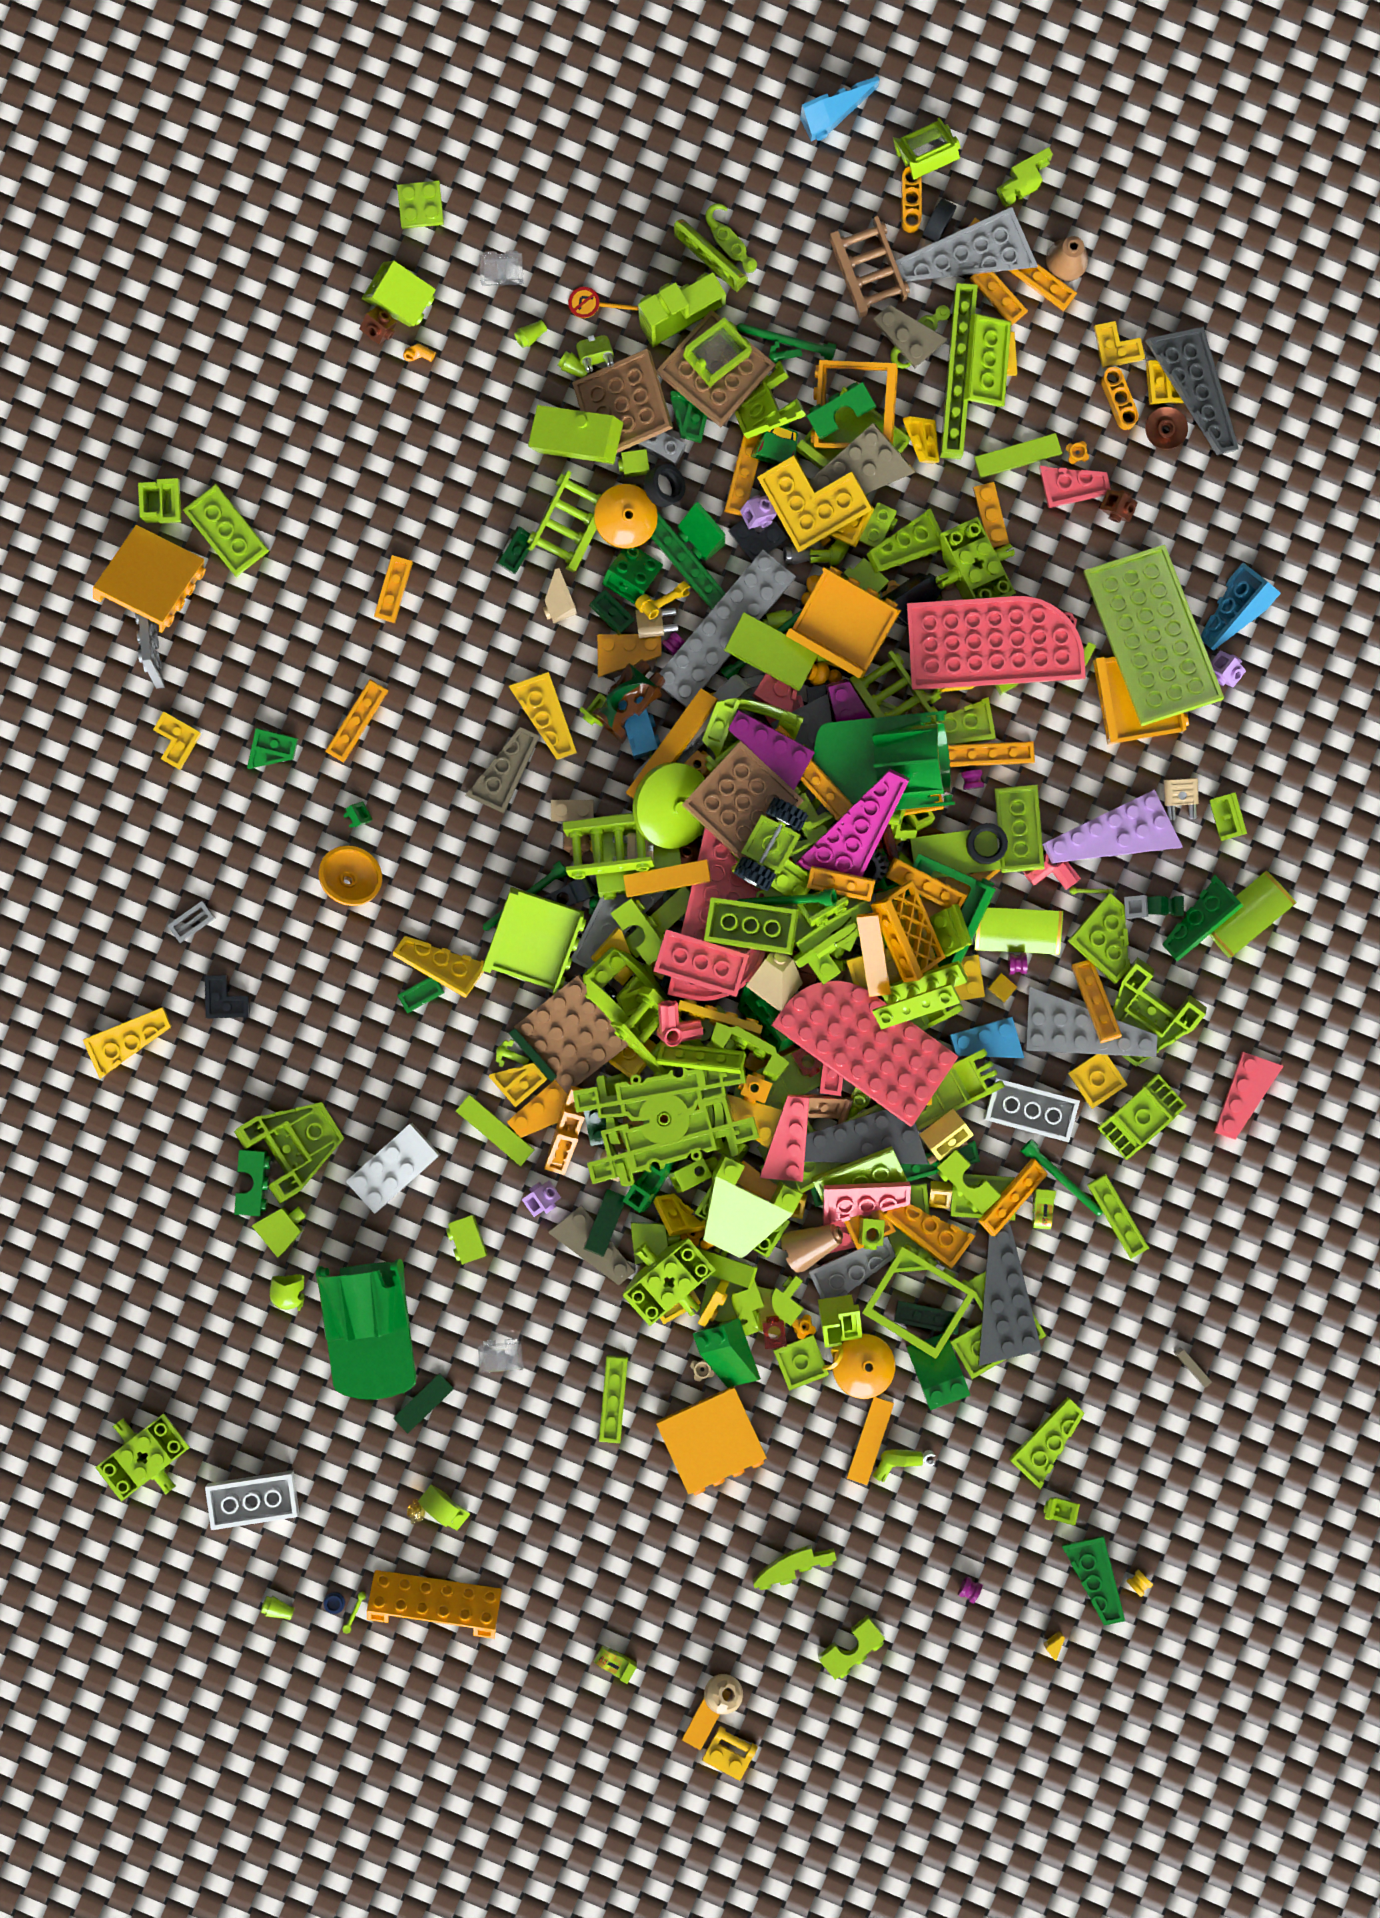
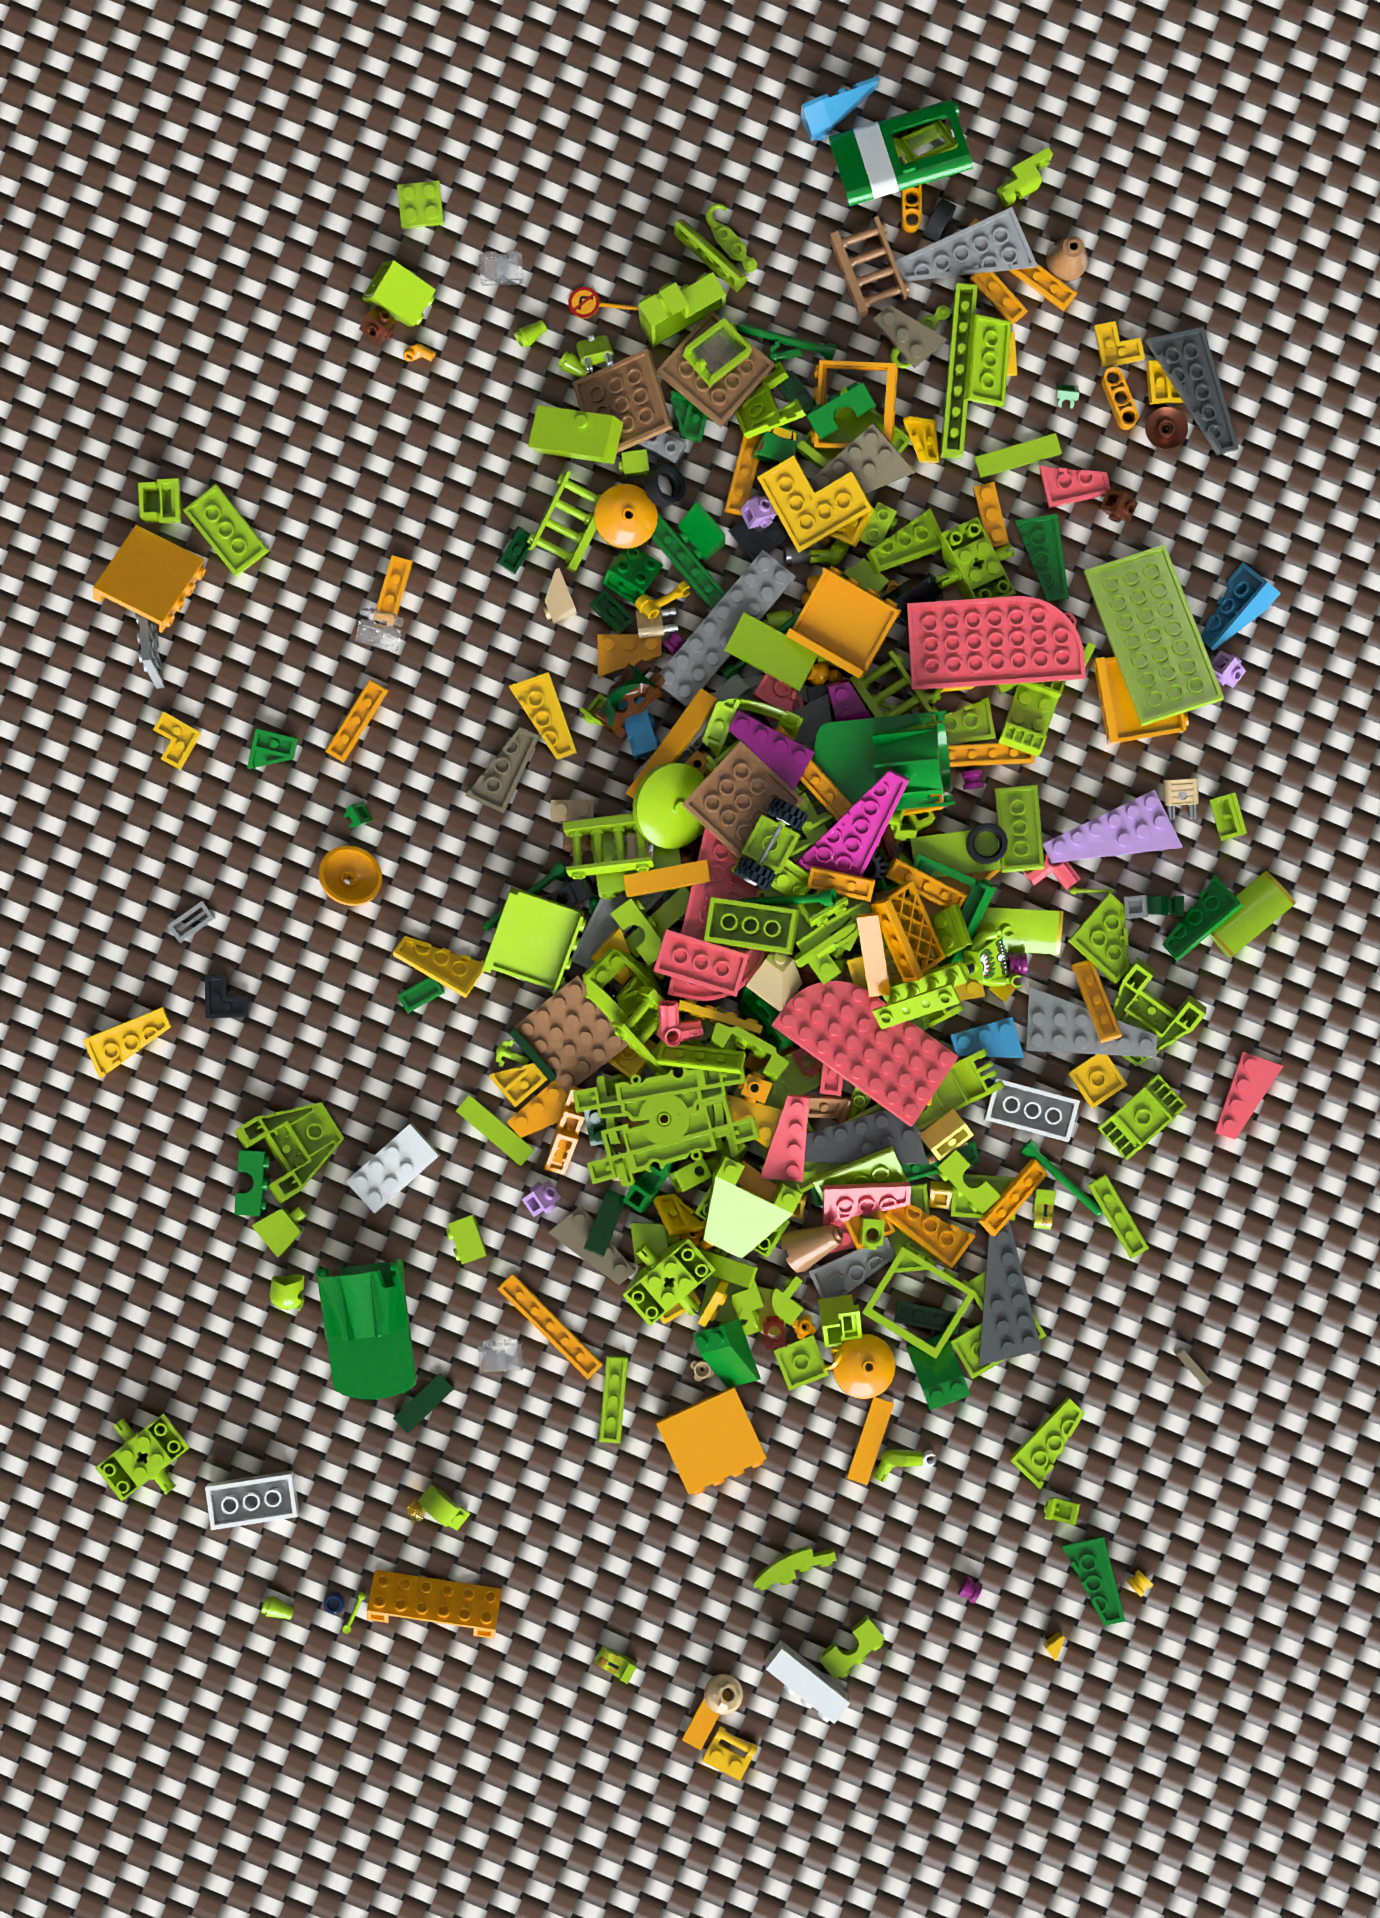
(376, 634): none -> clear plate
(550, 1325): none -> light orange tile
(793, 388): none -> dark green plate
(807, 1682): none -> white brick
(871, 163): none -> green piece
(987, 960): none -> lime torso
(1030, 716): none -> lime plate
(1045, 550): none -> green wing
(1067, 392): none -> tile
(1081, 447): light orange plate -> none

